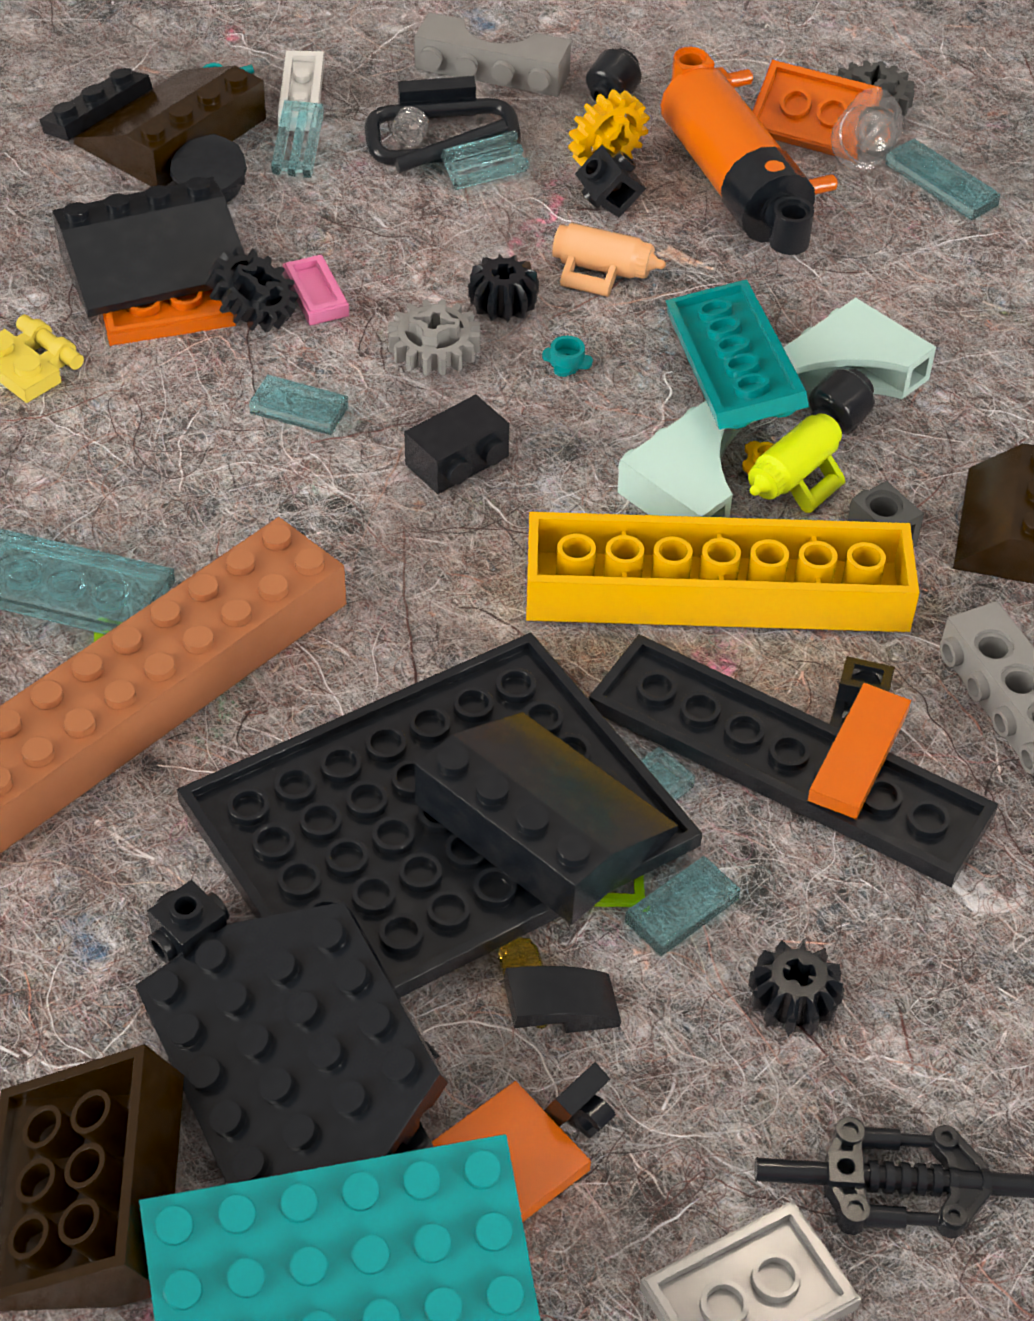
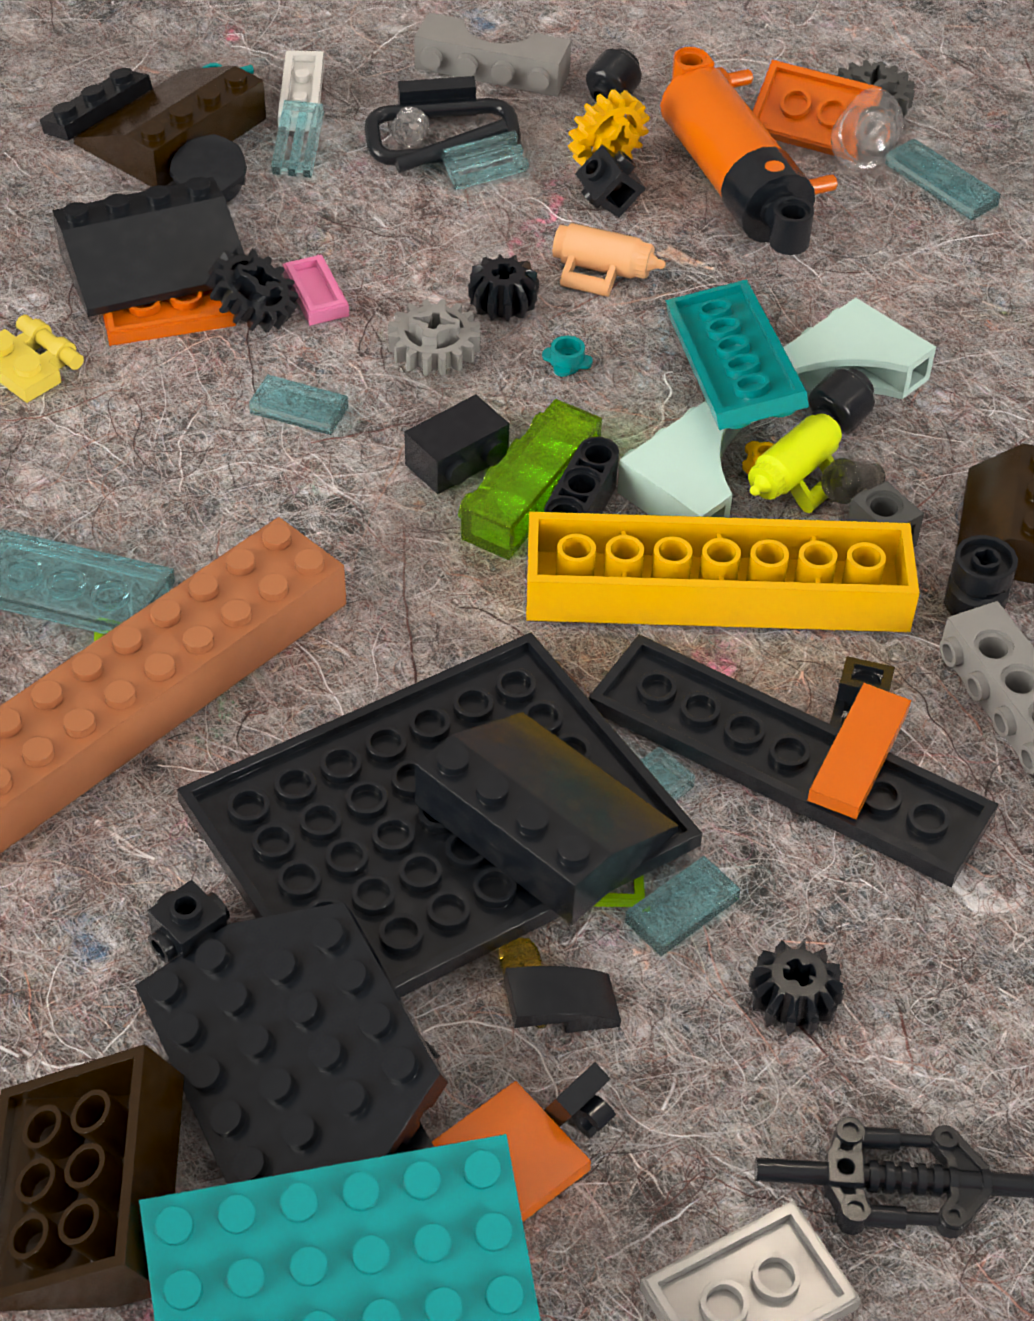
(523, 481): none -> clear neon green brick
(587, 479): none -> black beam
(848, 477): none -> clear smoke cone
(980, 574): none -> black wheel

